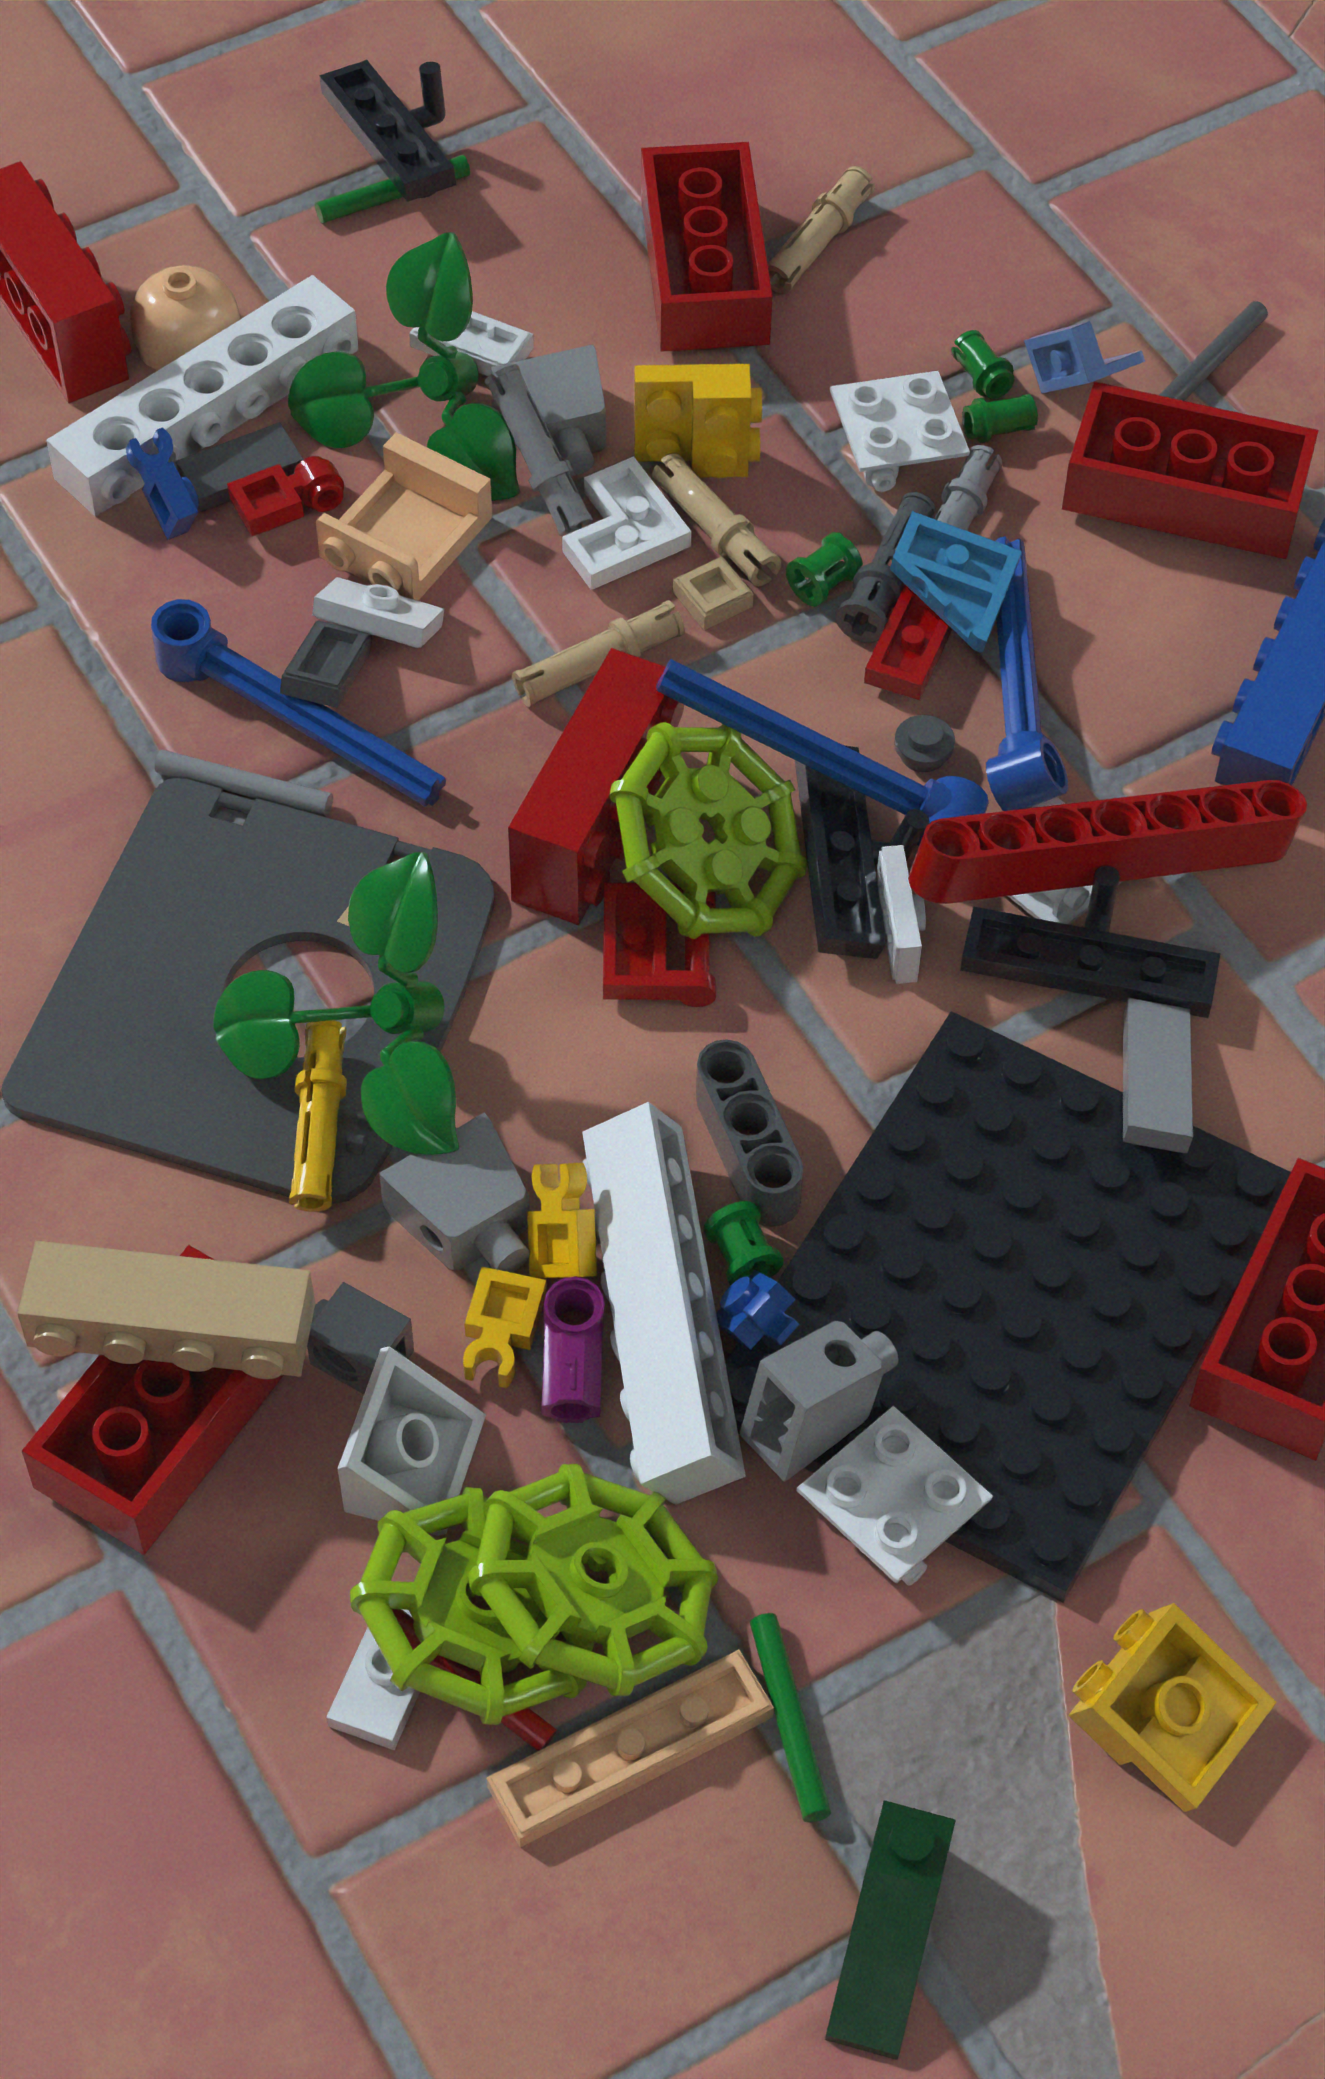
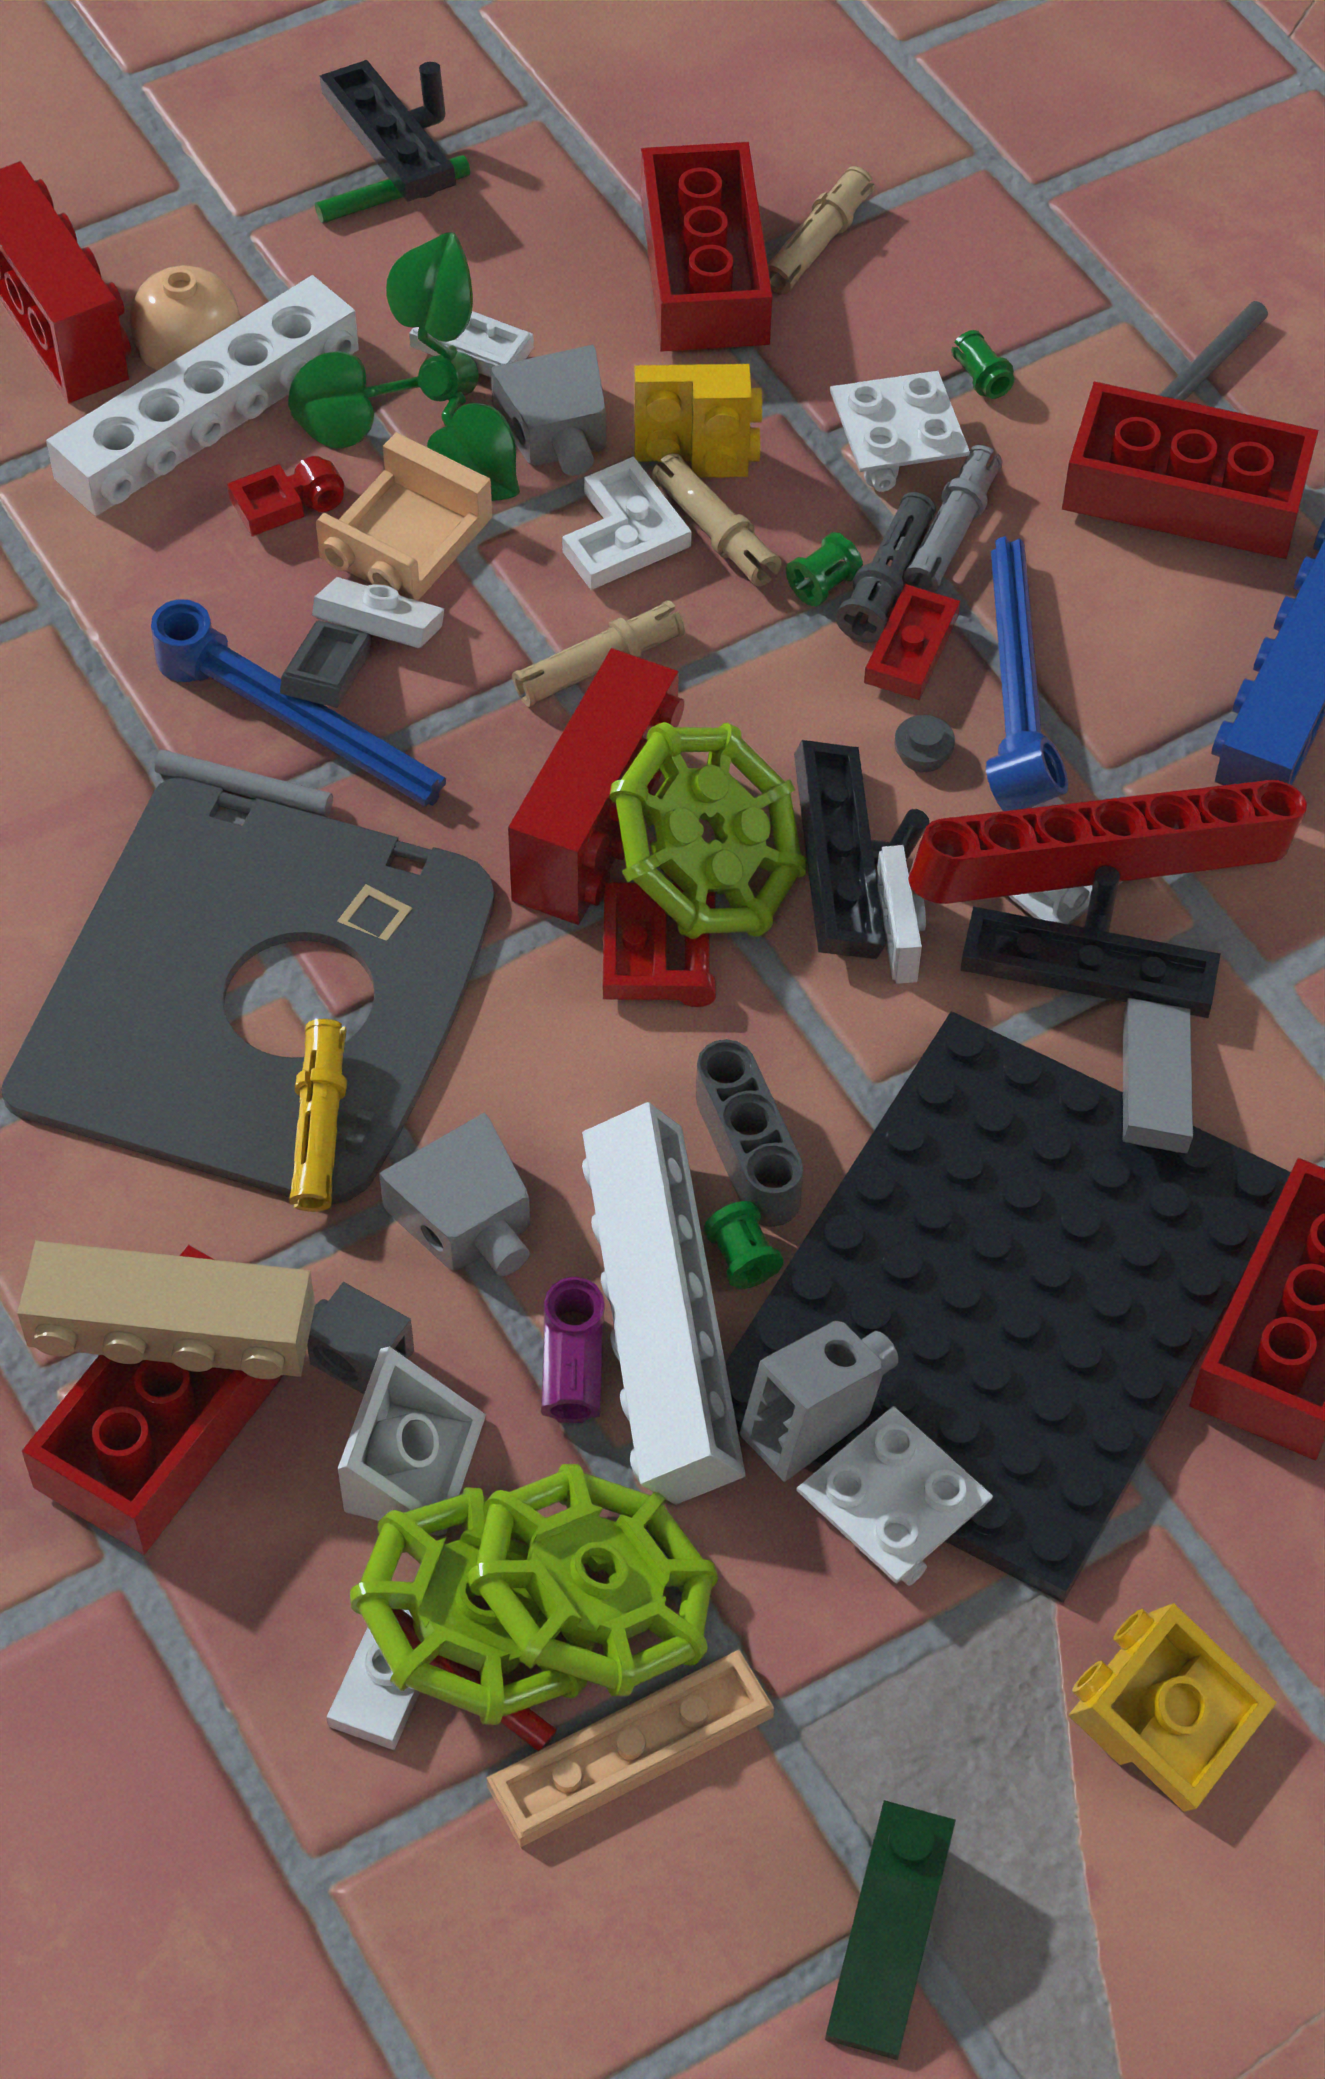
(167, 492): blue plate -> none
(235, 459): dark grey tile -> none
(414, 1093): green plant -> none
(502, 1316): yellow plate -> none
(538, 449): light grey pin -> none
(561, 1233): yellow plate -> none
(713, 593): tan tile -> none
(754, 1309): blue plate -> none
(790, 1718): green bar -> none
(937, 798): blue piece -> none
(956, 574): dark azure wing -> none
(986, 419): green pin -> none
(1073, 358): medium blue panel -> none

